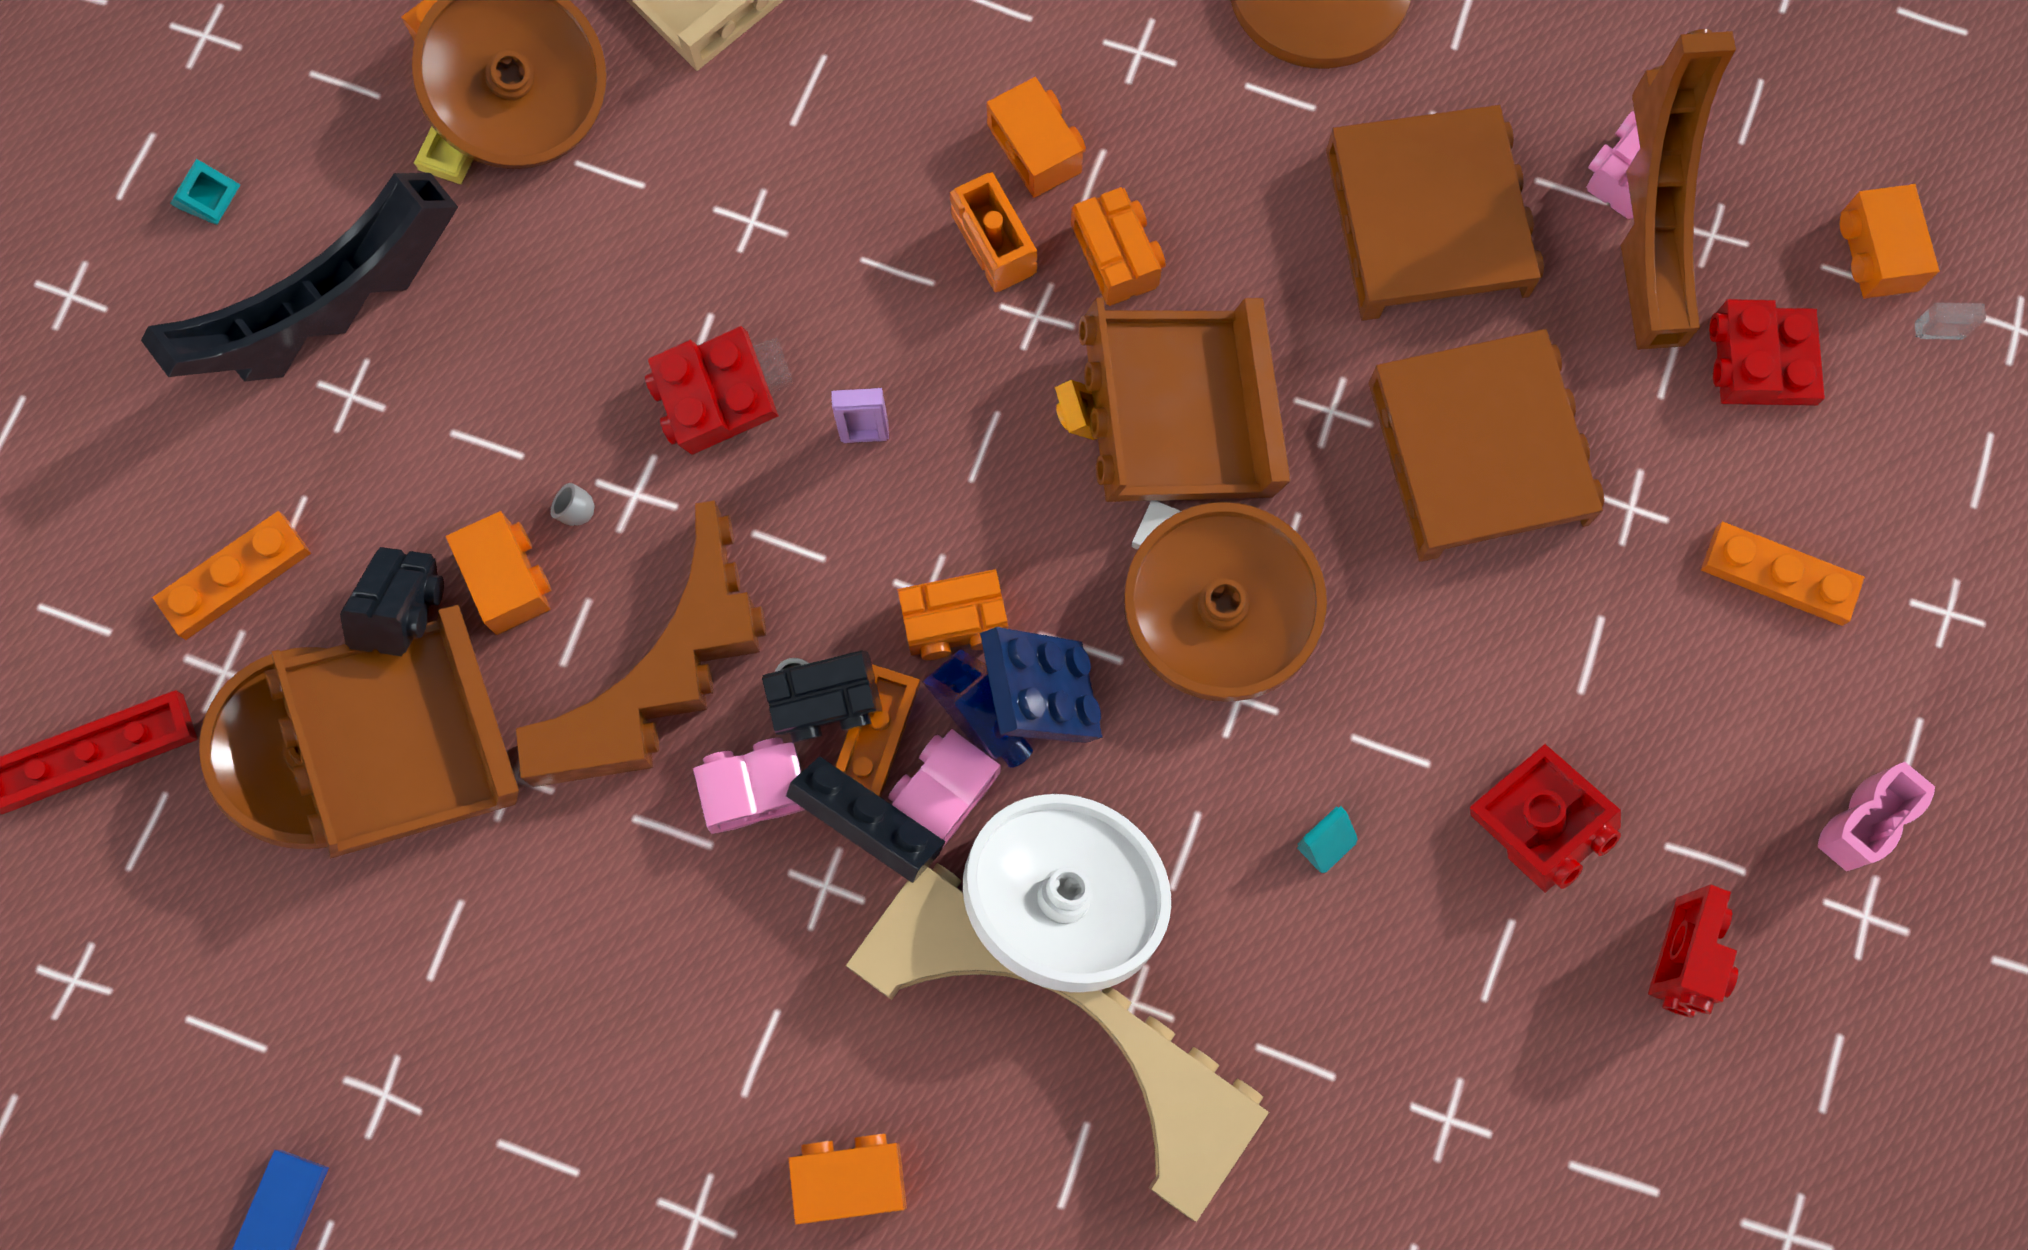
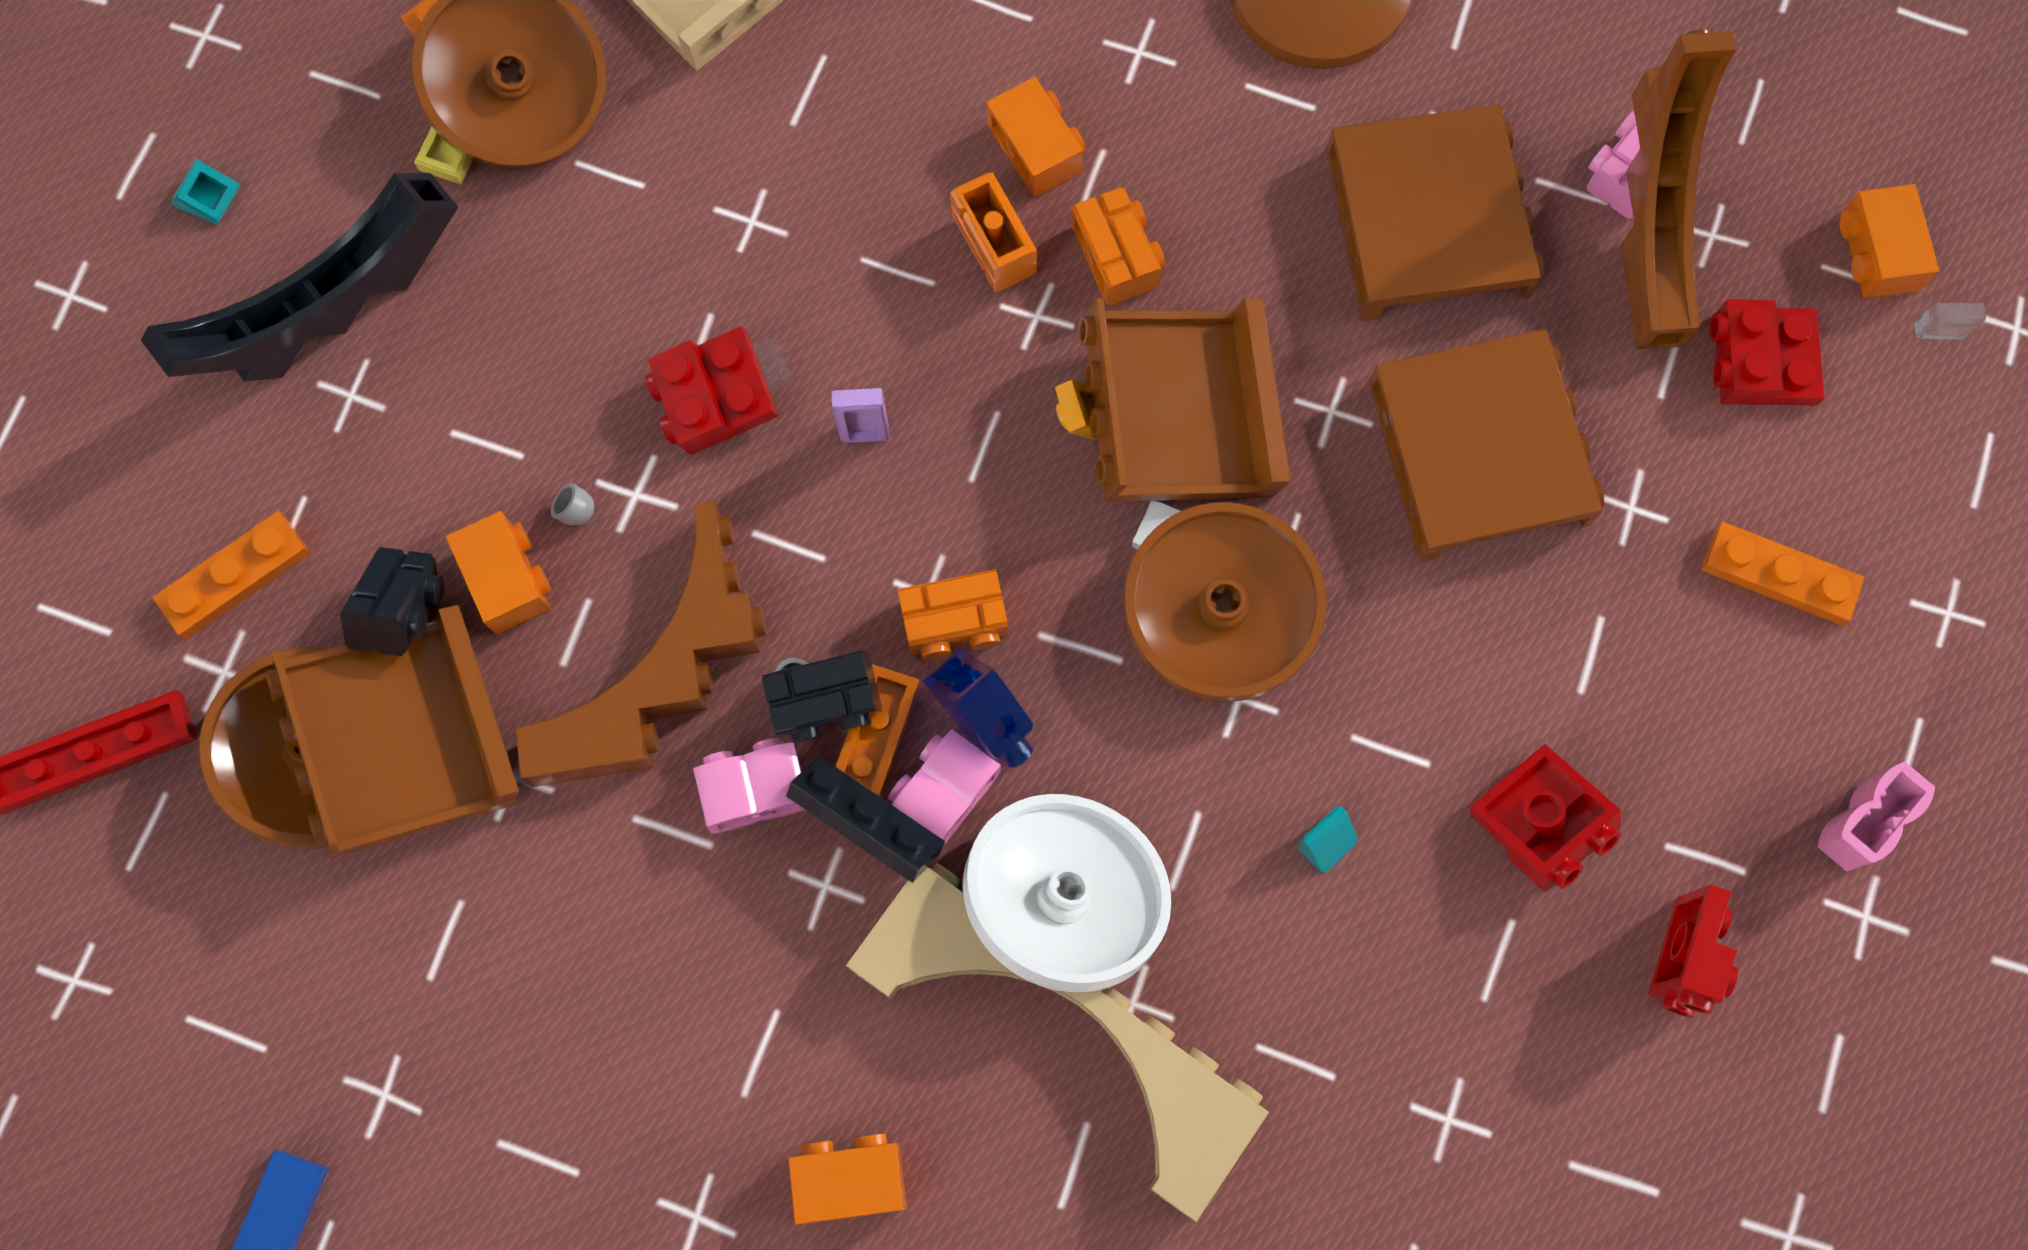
(1041, 686): dark blue plate -> none

